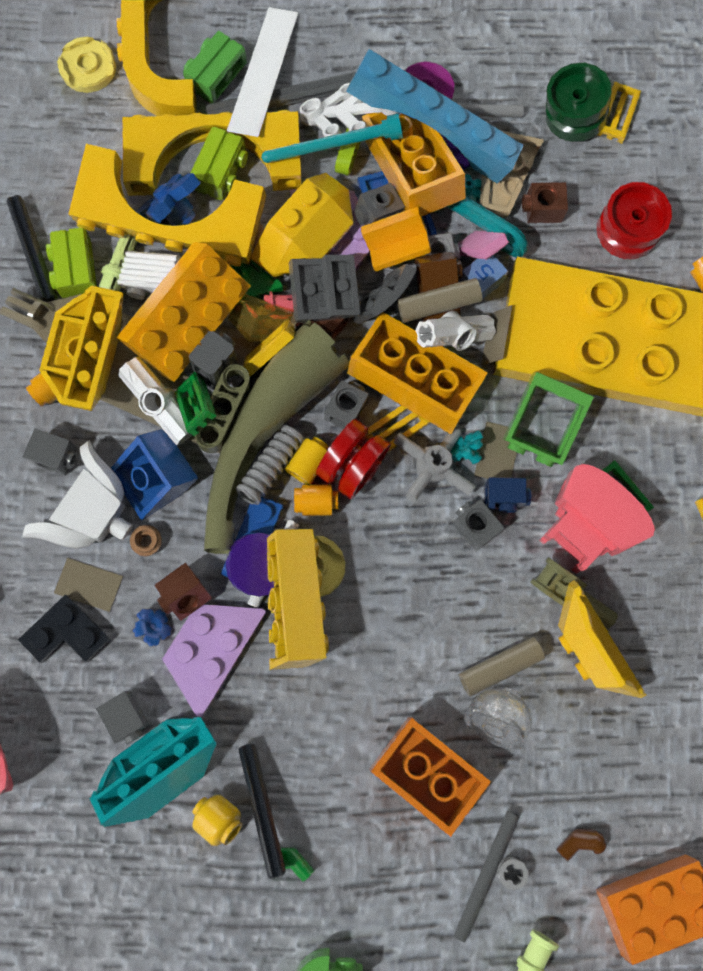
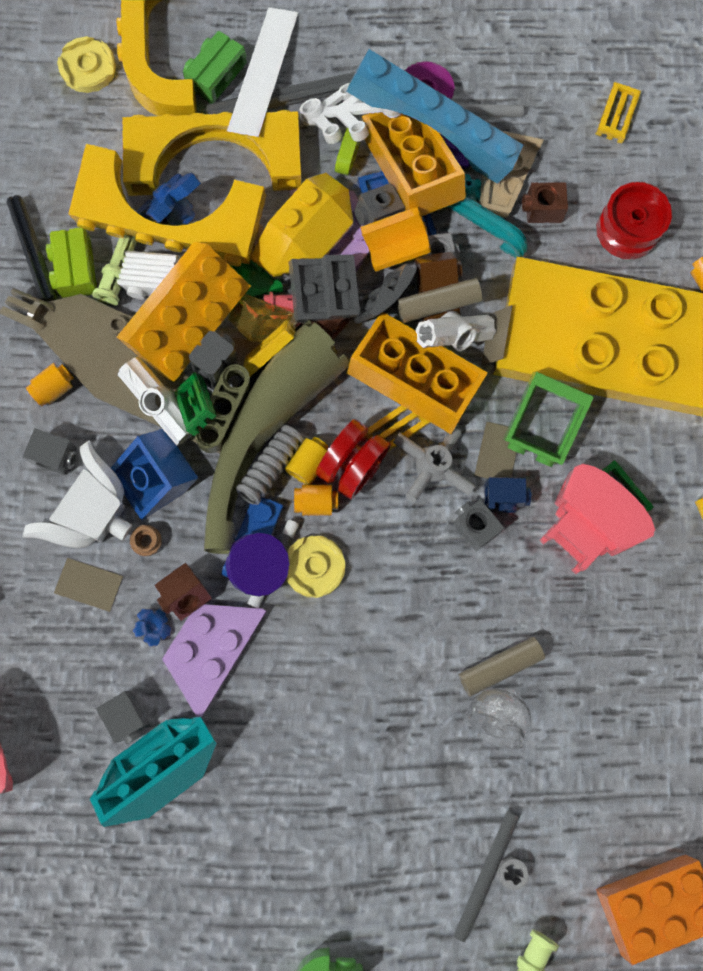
(63, 624): black plate -> none
(83, 347): yellow wedge -> none
(216, 820): yellow head -> none
(219, 162): lime brick -> none
(262, 811): black axle -> none
(295, 599): yellow wedge -> none
(296, 862): green arm -> none
(341, 417): dark grey brick -> none
(389, 128): teal piece -> none
(429, 776): orange brick -> none
(468, 448): teal plant -> none
(482, 244): bright pink tile -> none
(488, 272): medium blue brick -> none
(554, 583): olive connector -> none
(578, 101): dark green wheel -> none
(582, 840): reddish brown arm -> none
(594, 646): yellow wedge -> none

